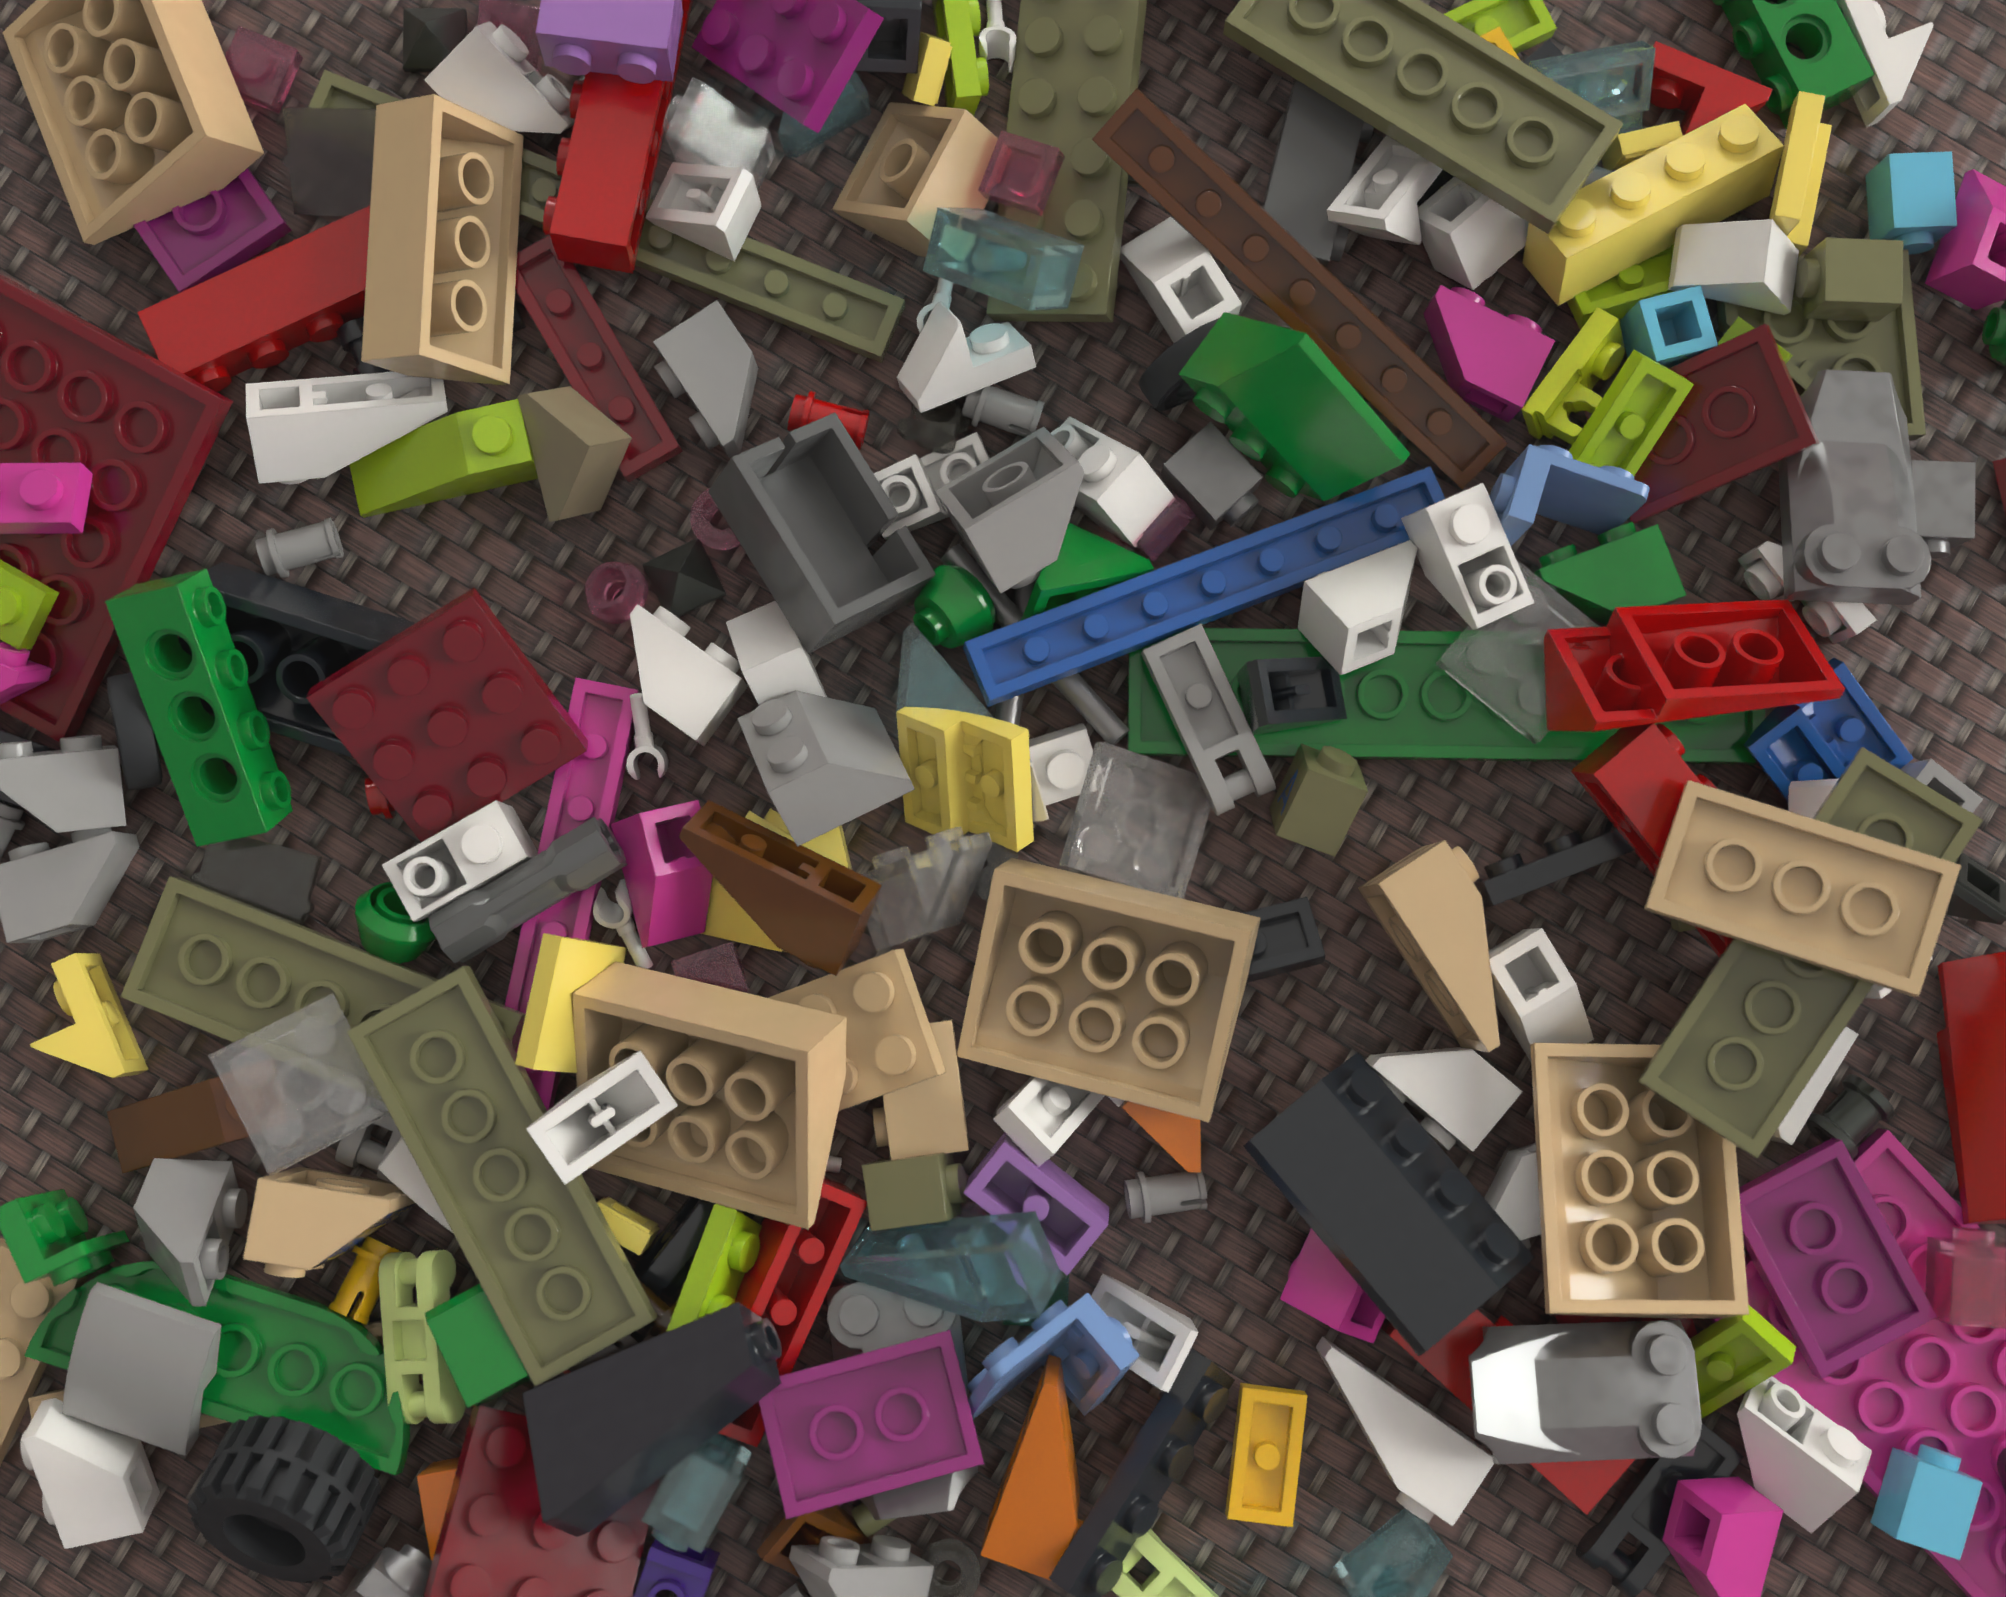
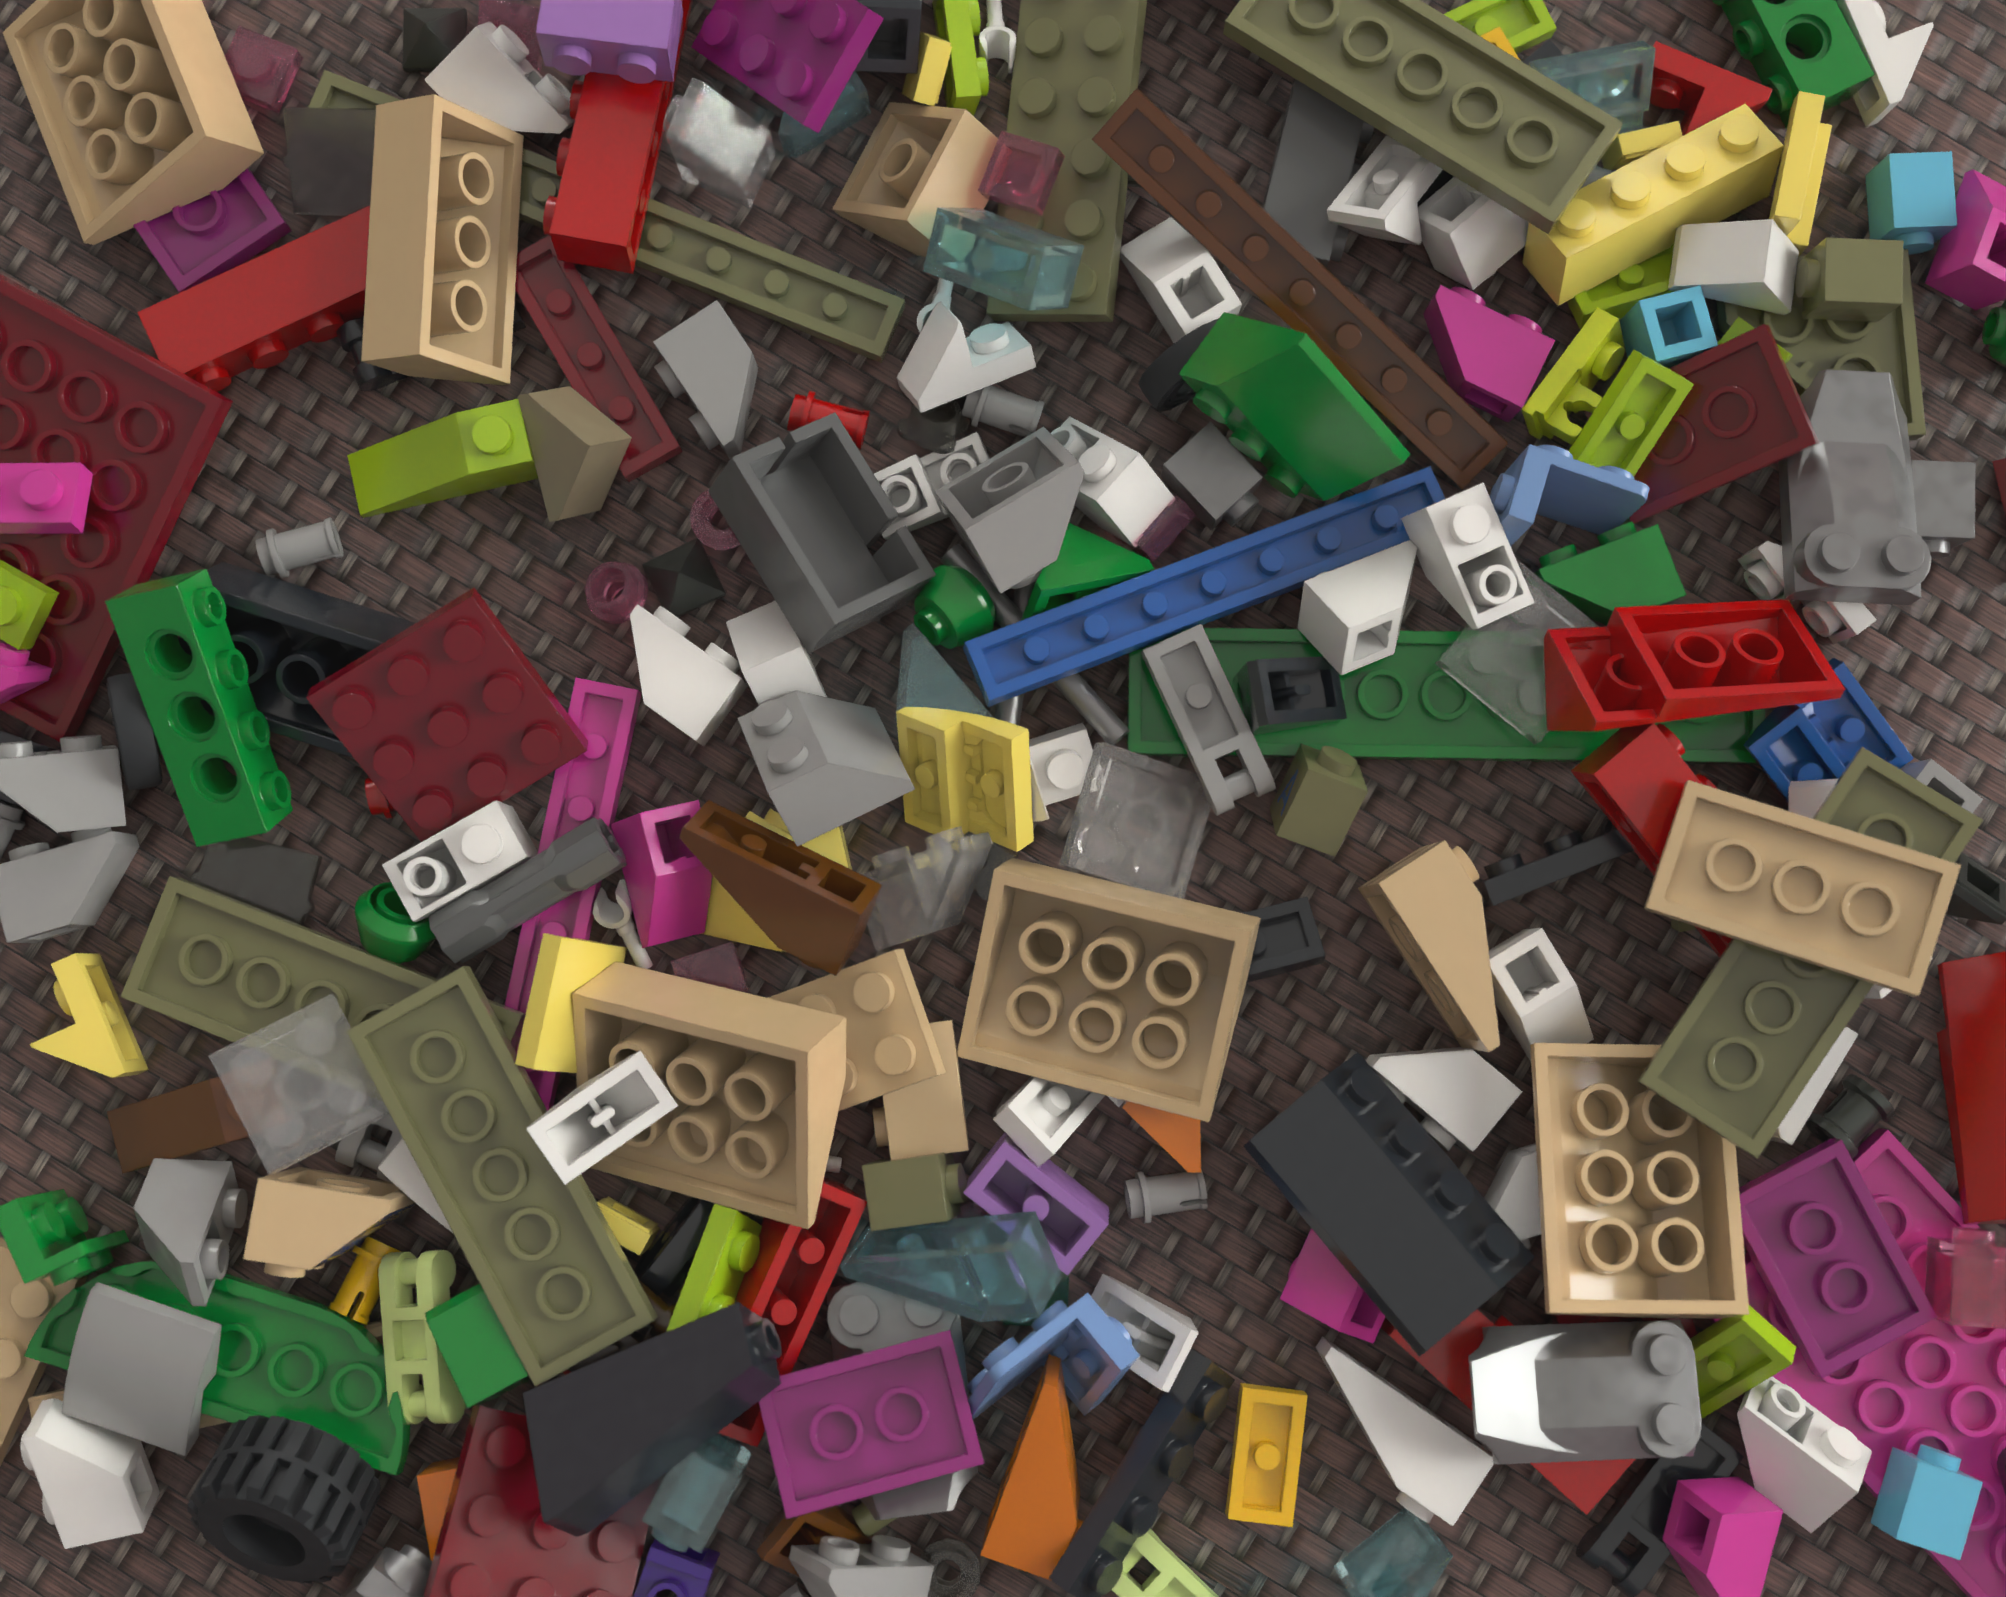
(329, 422): white slope -> none
(643, 739): white hand -> none
(707, 206): white slope -> none

